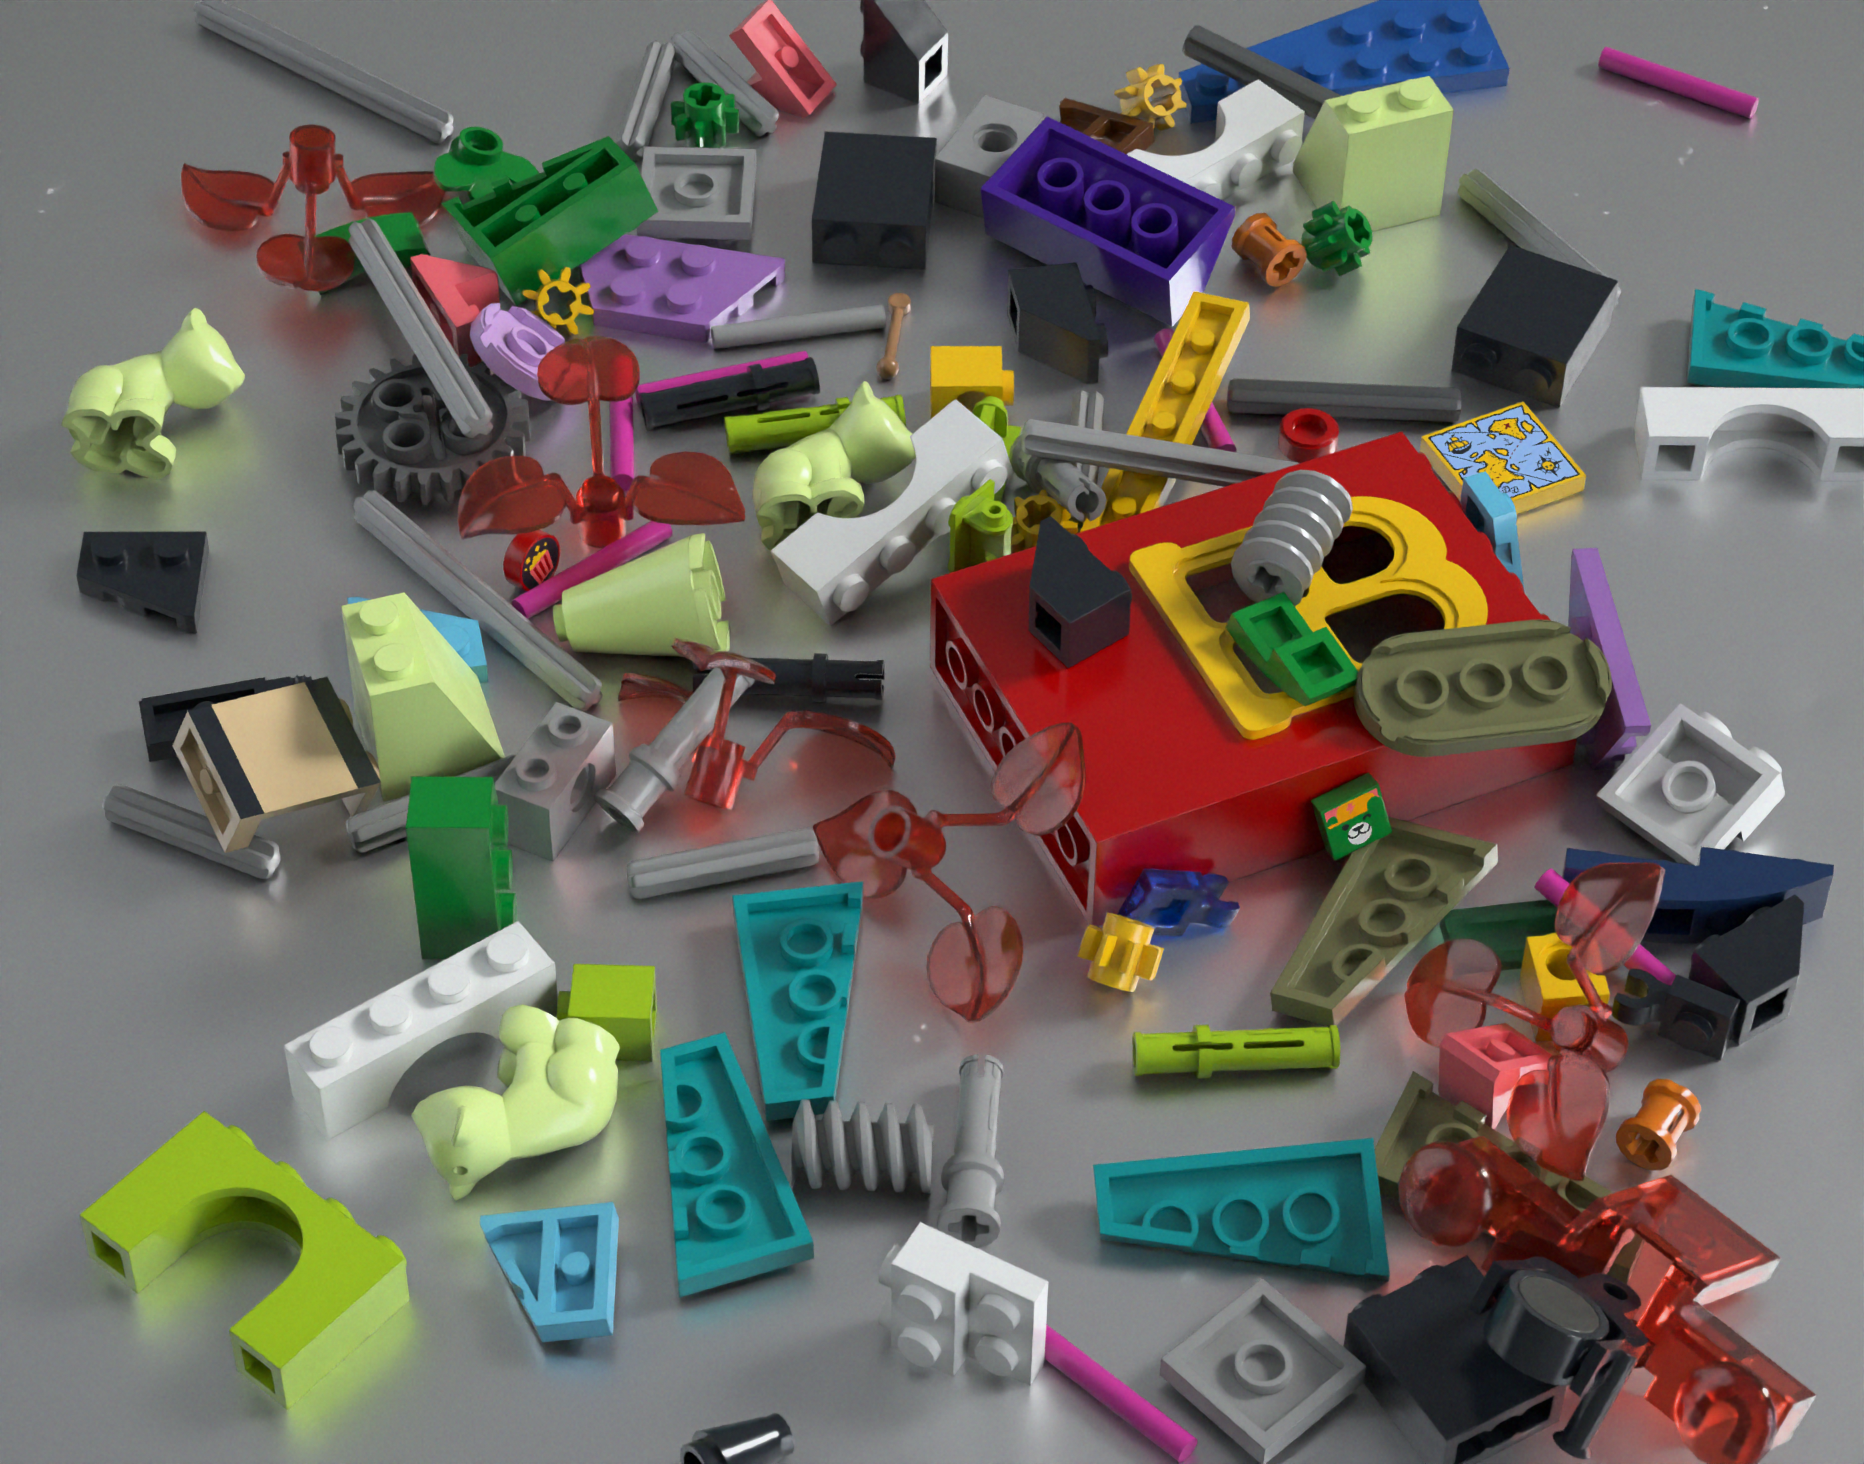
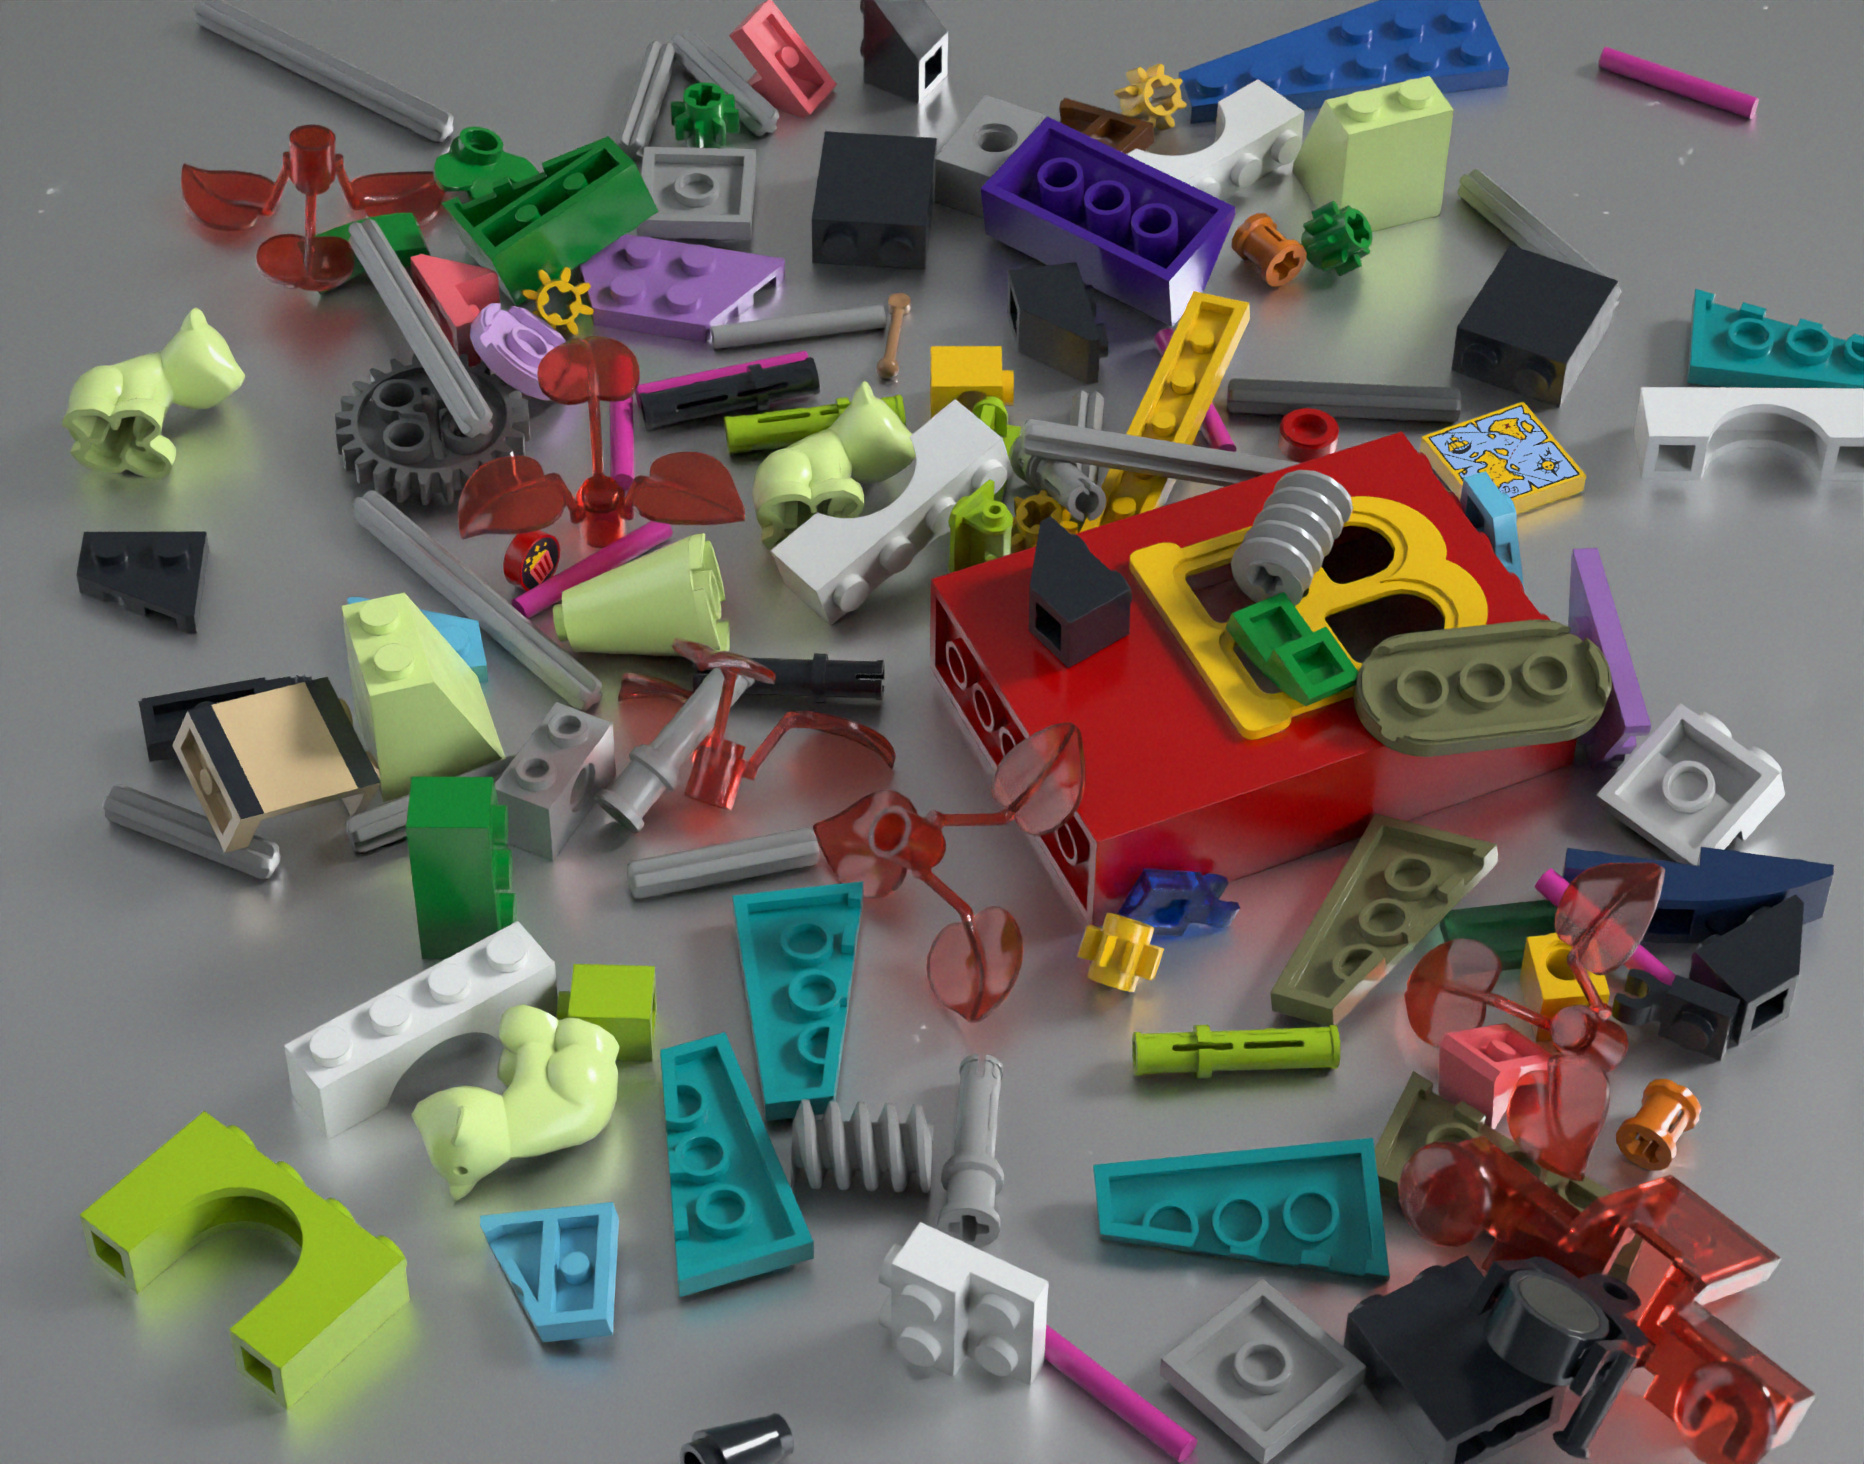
(1248, 67): dark grey axle -> none
(1351, 816): green tile -> none

